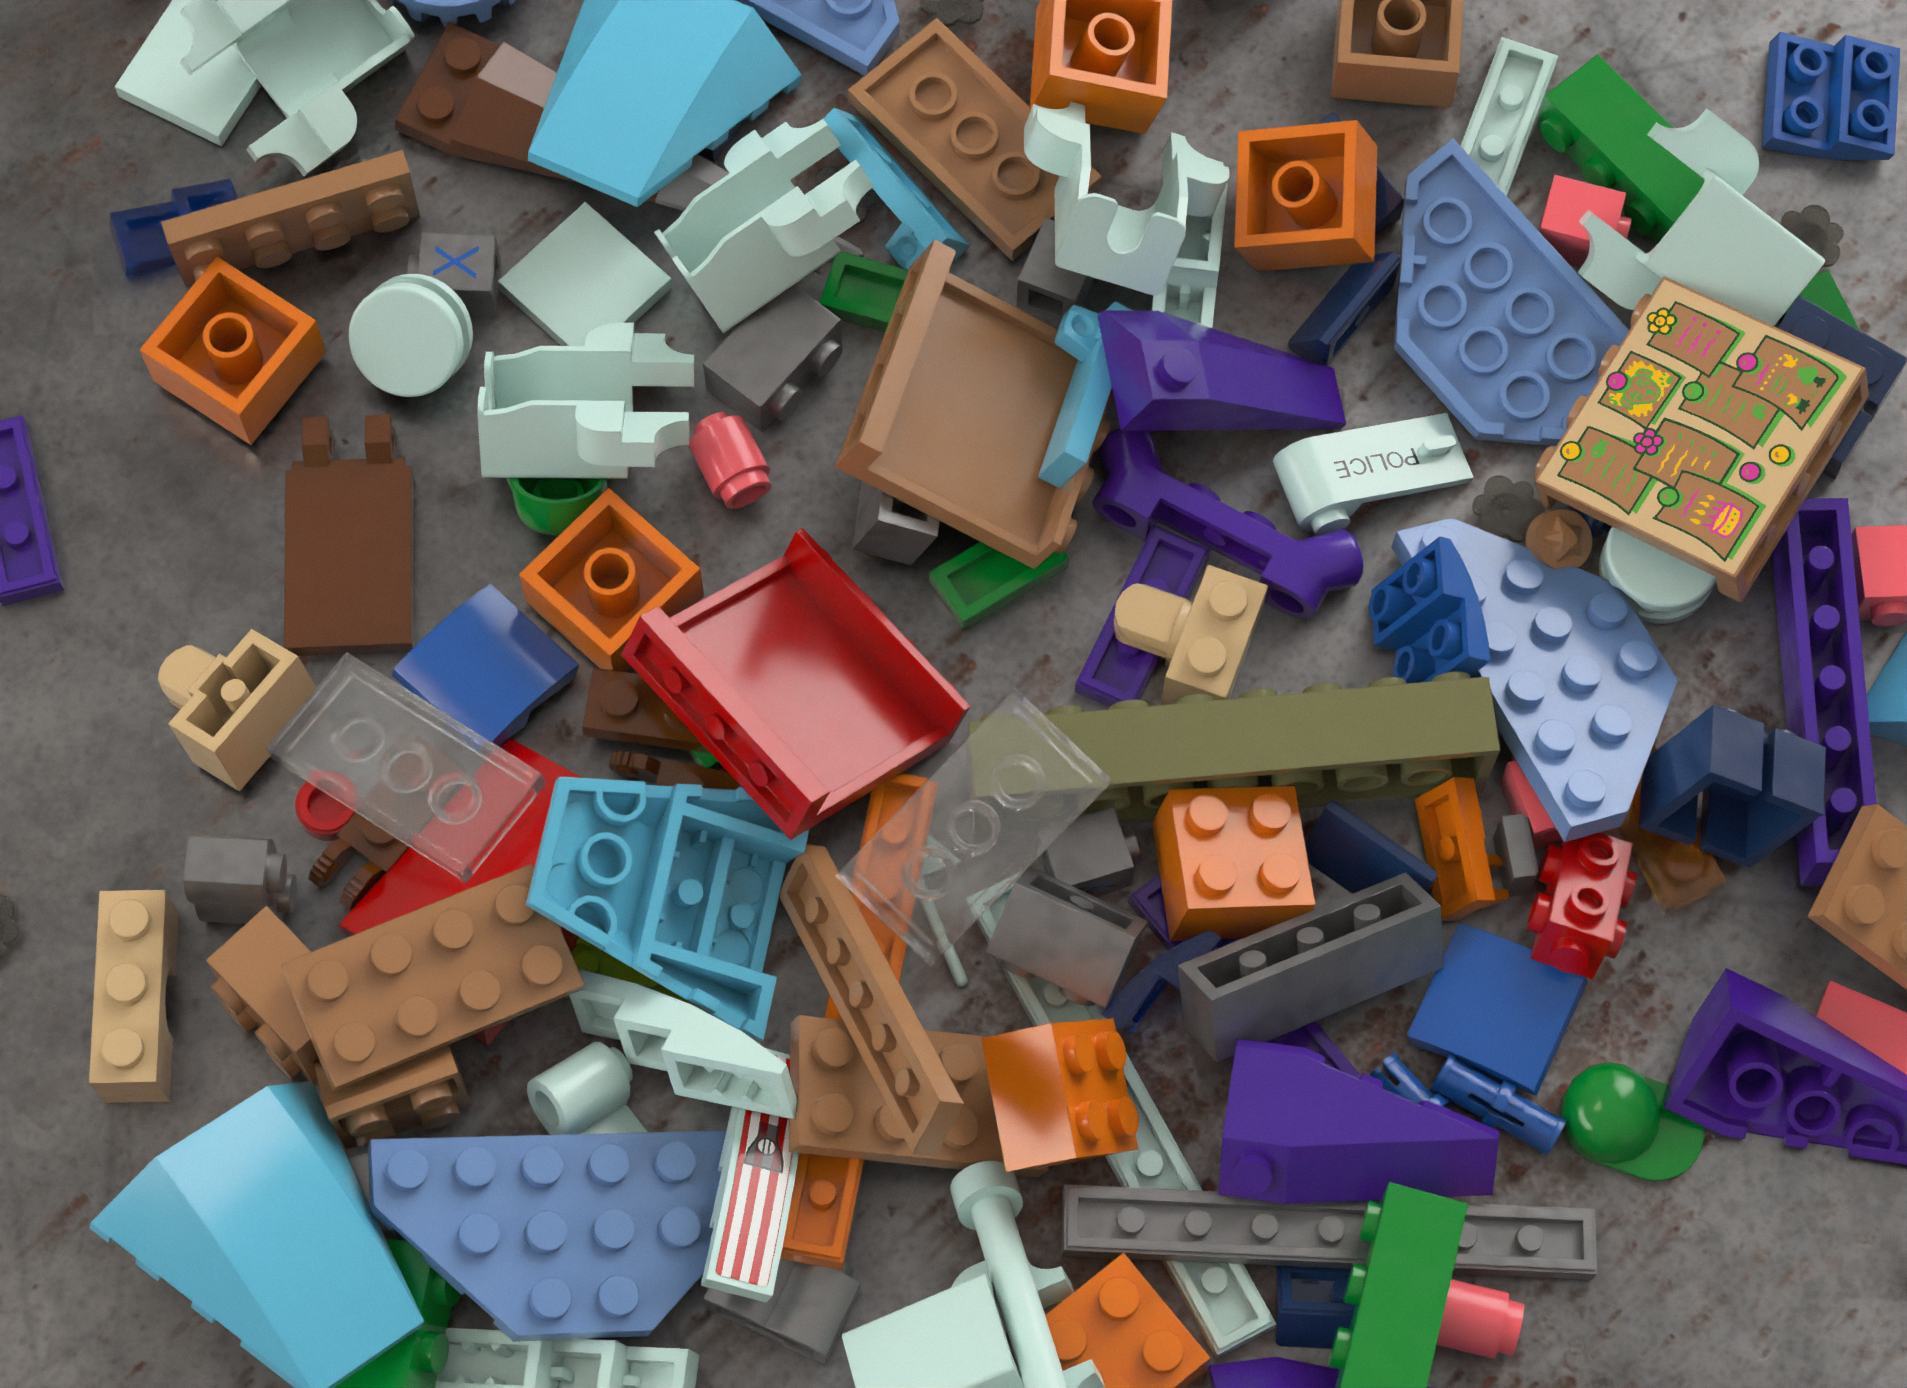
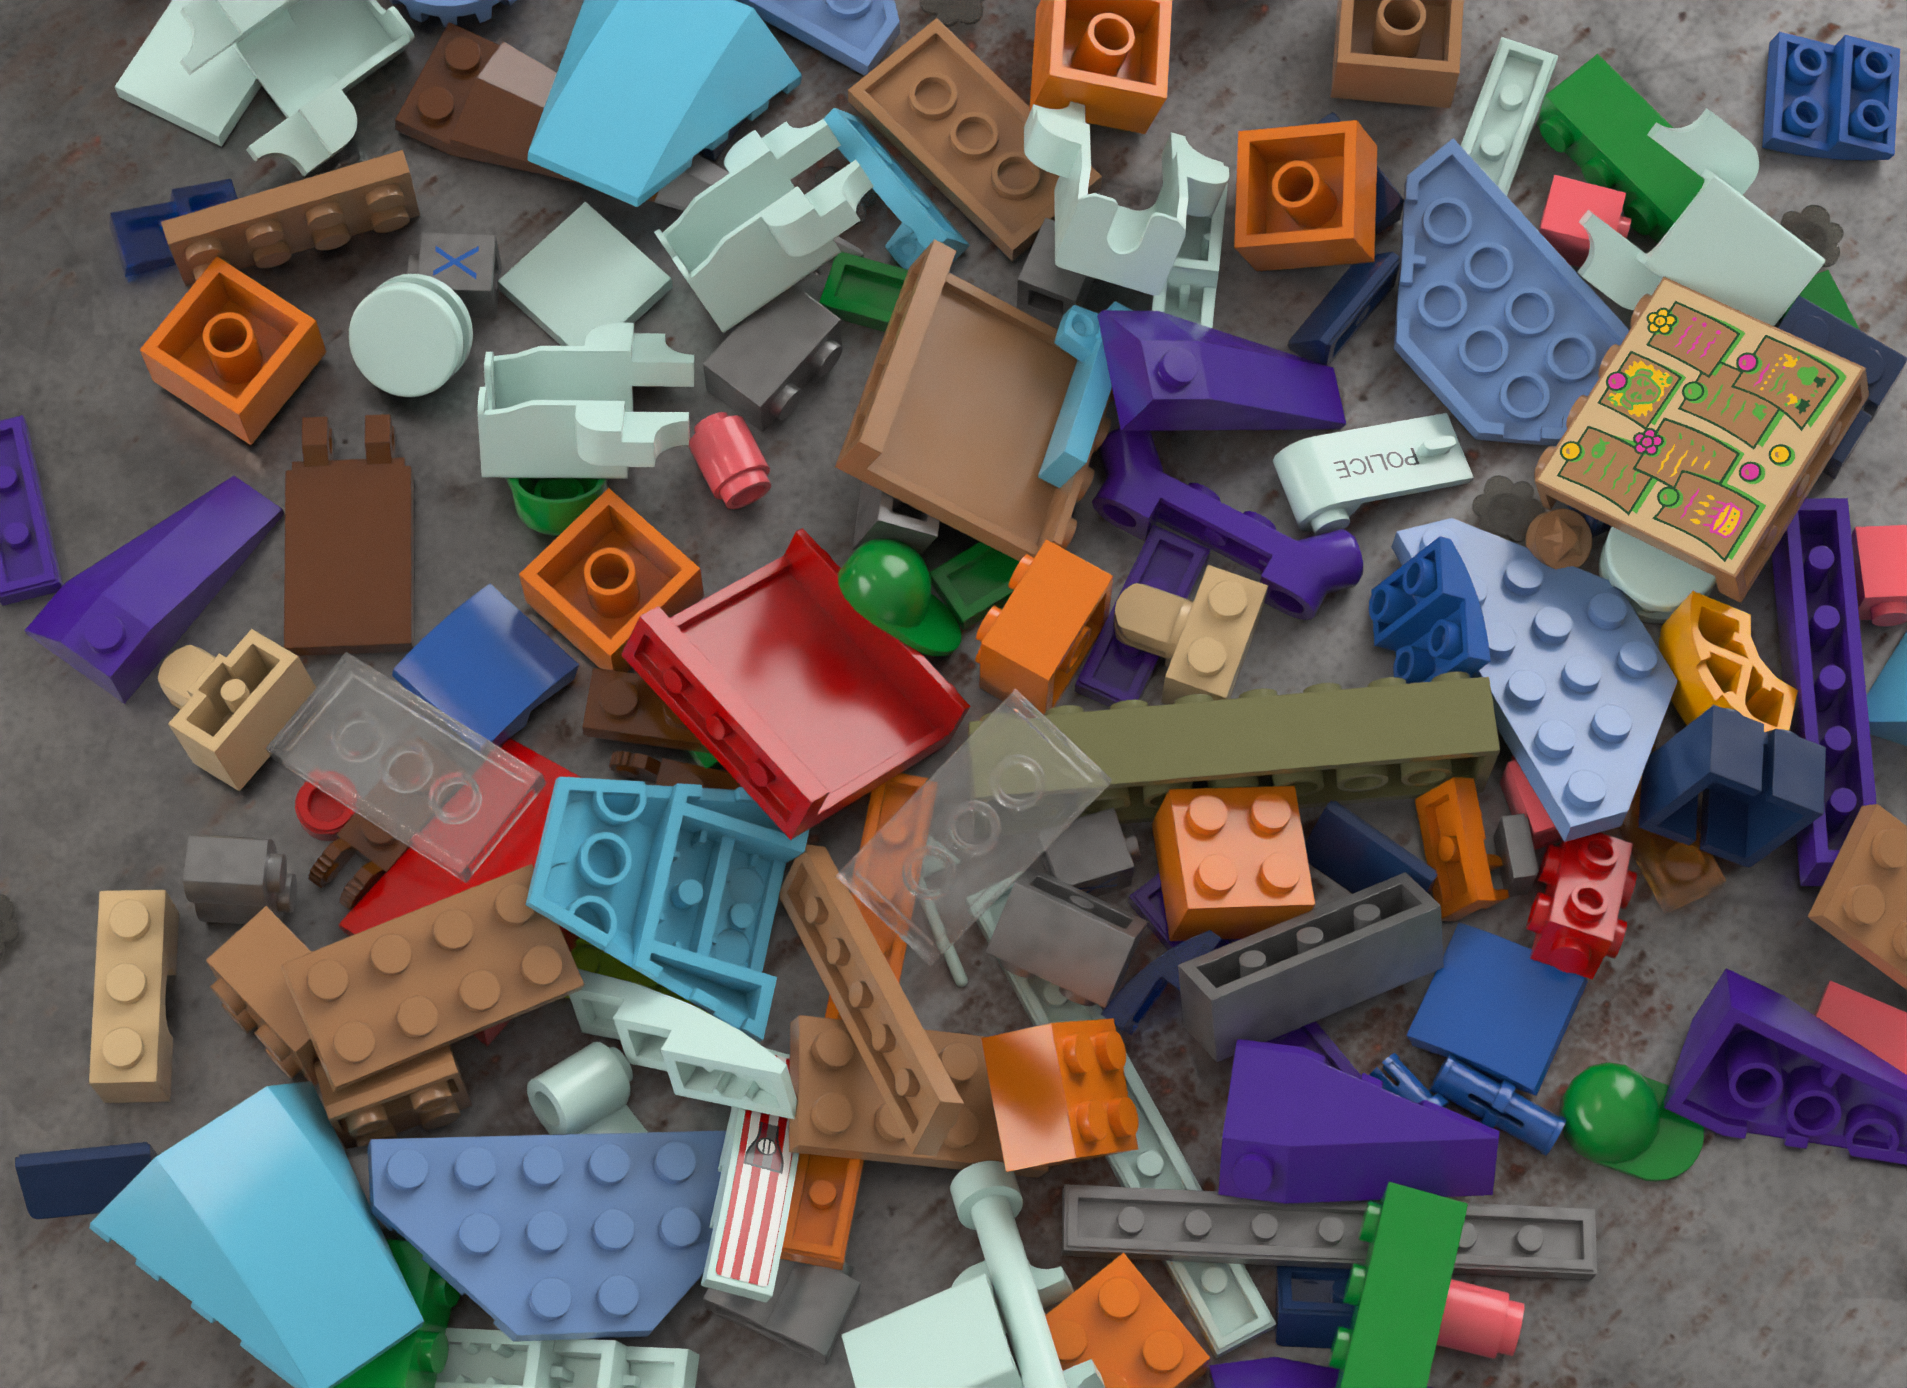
(78, 1179): none -> dark blue slope
(144, 596): none -> dark purple wedge
(893, 591): none -> green cap
(1043, 626): none -> orange brick
(1719, 665): none -> light orange brick

